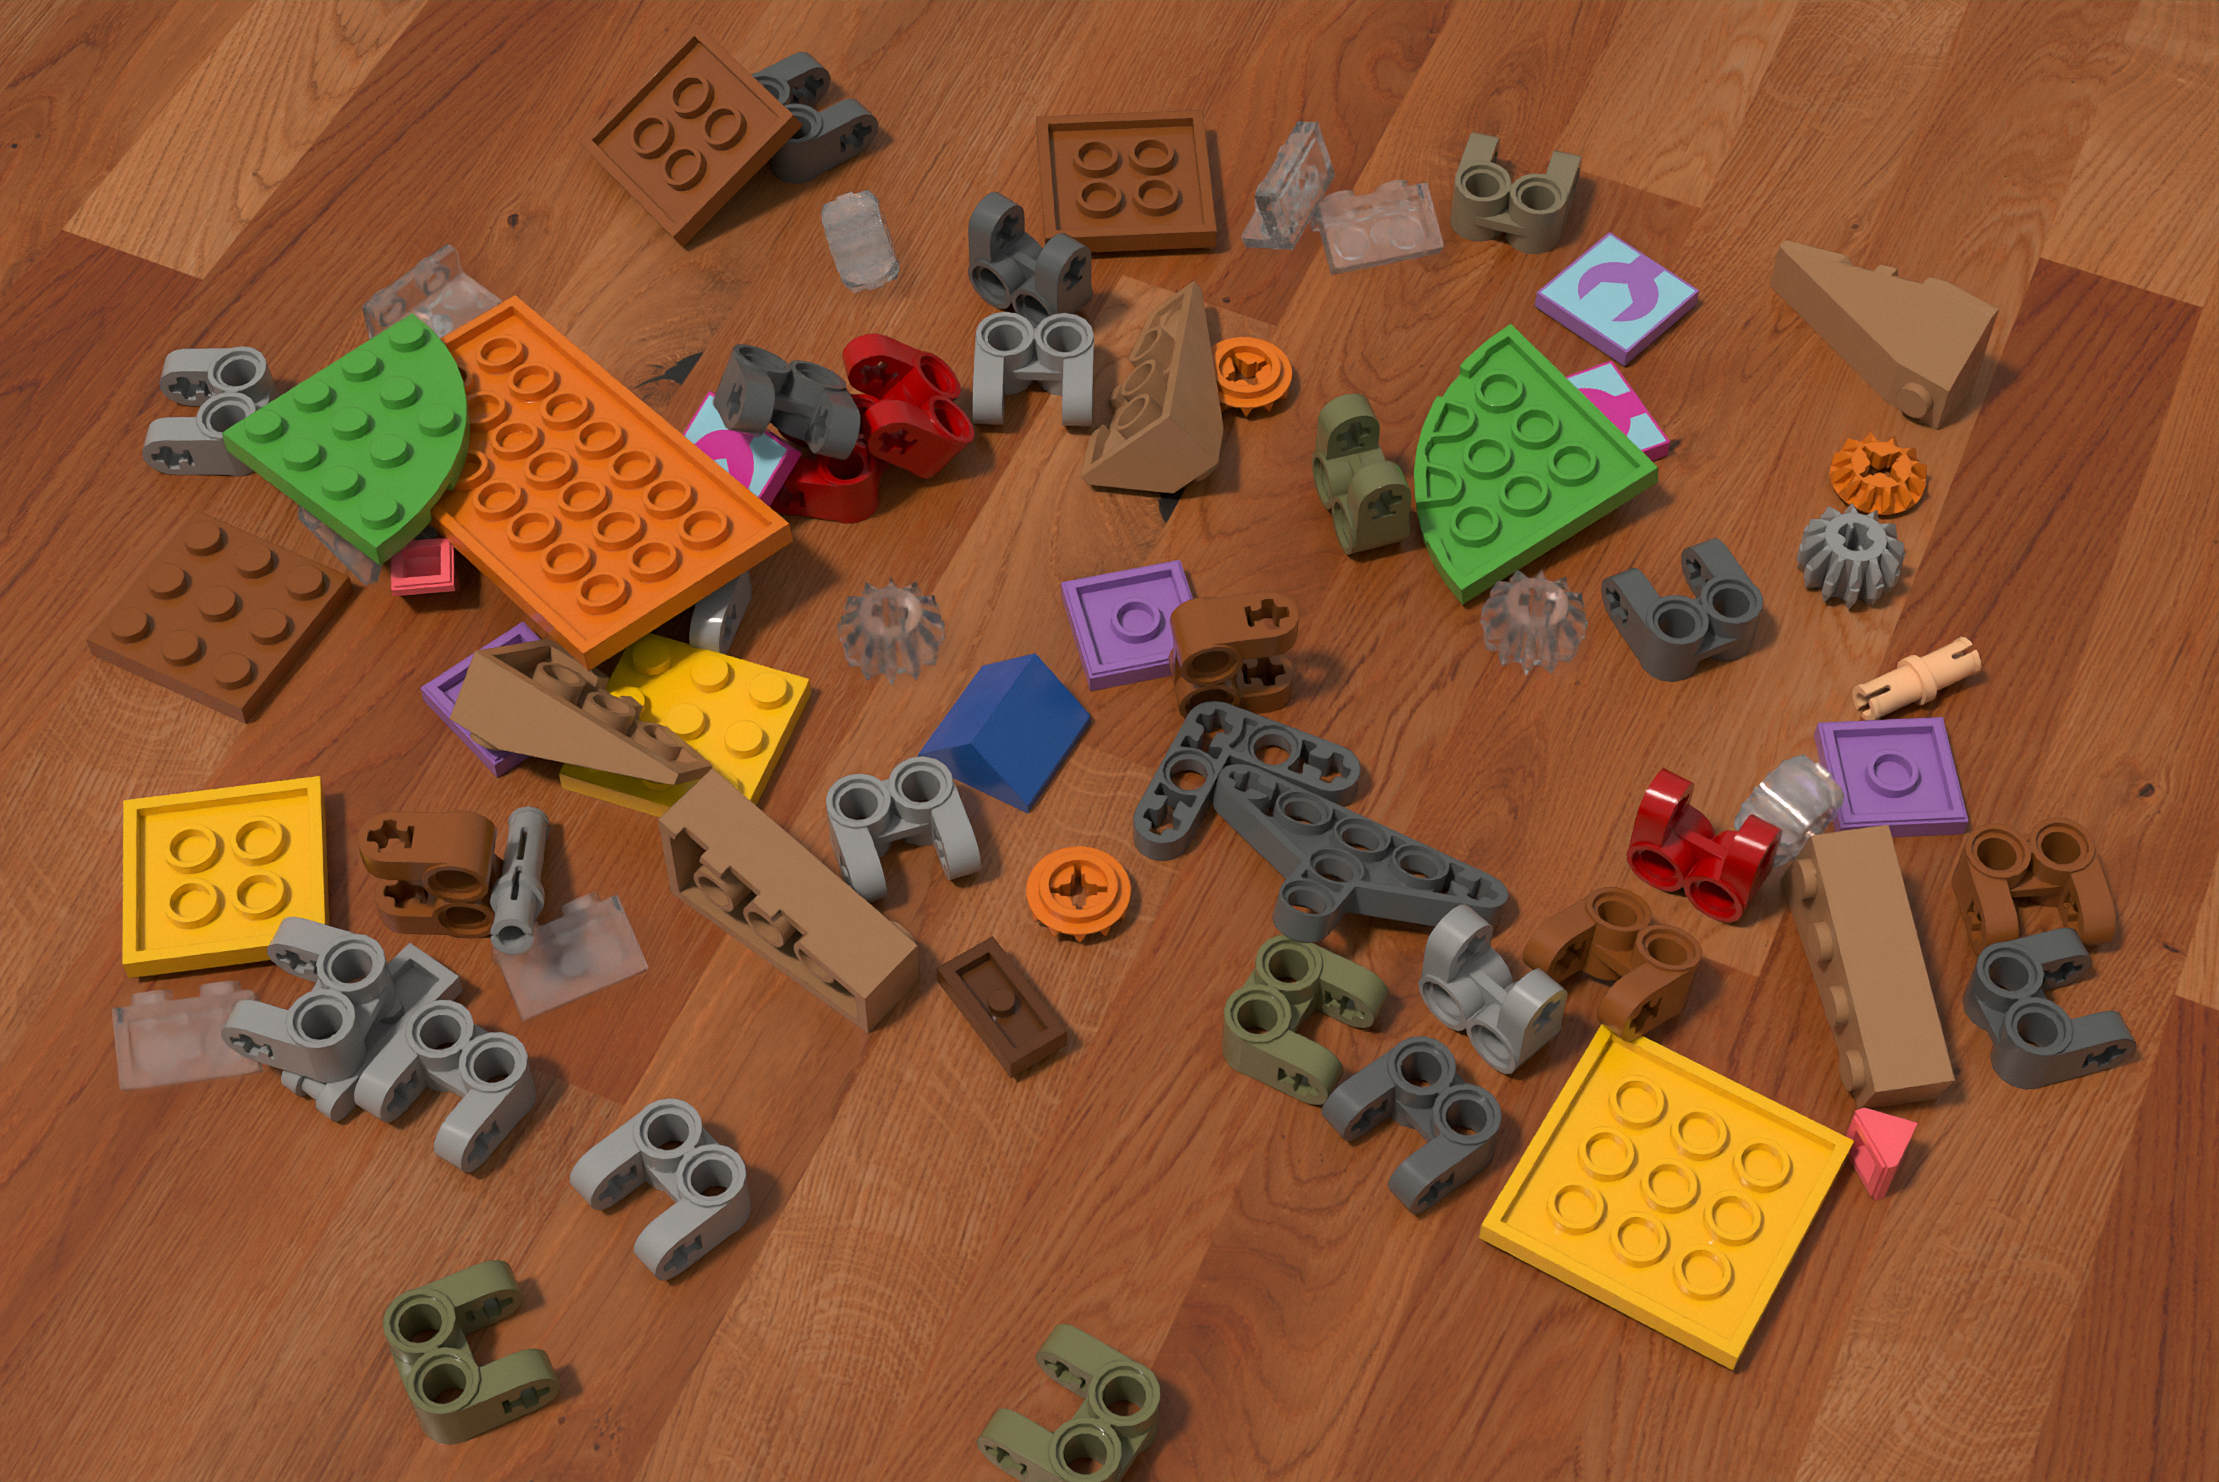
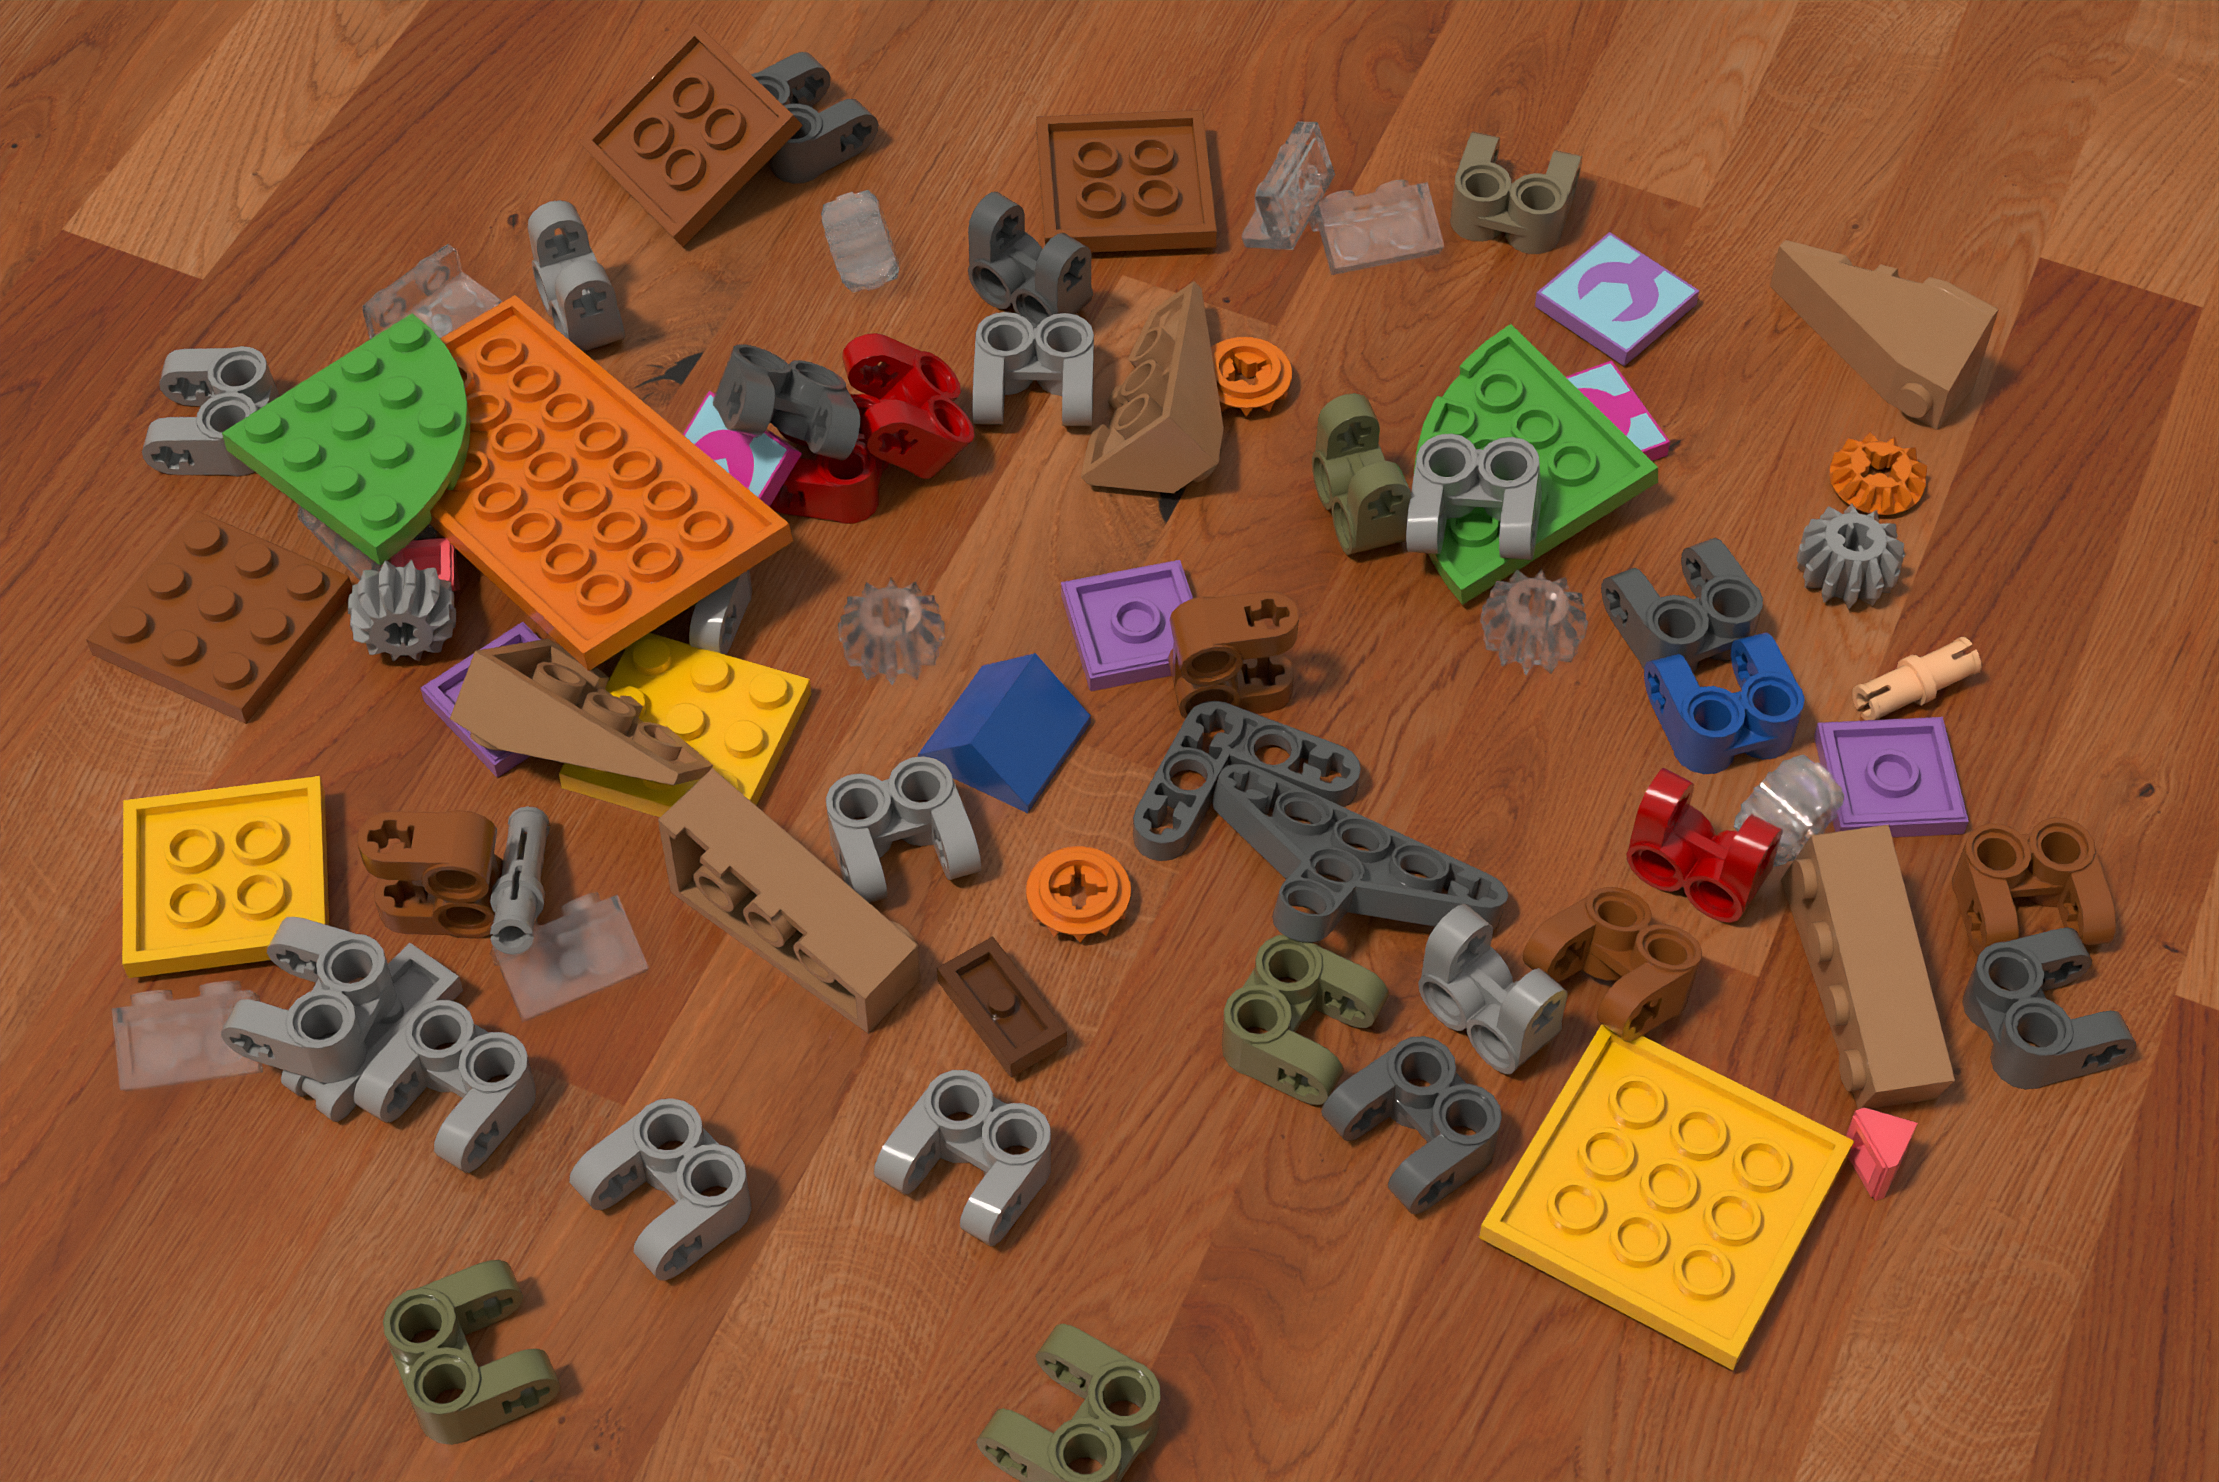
(402, 611): none -> light grey gear
(571, 279): none -> light grey piece
(928, 1136): none -> light grey piece
(1475, 481): none -> light grey piece
(1712, 723): none -> blue piece

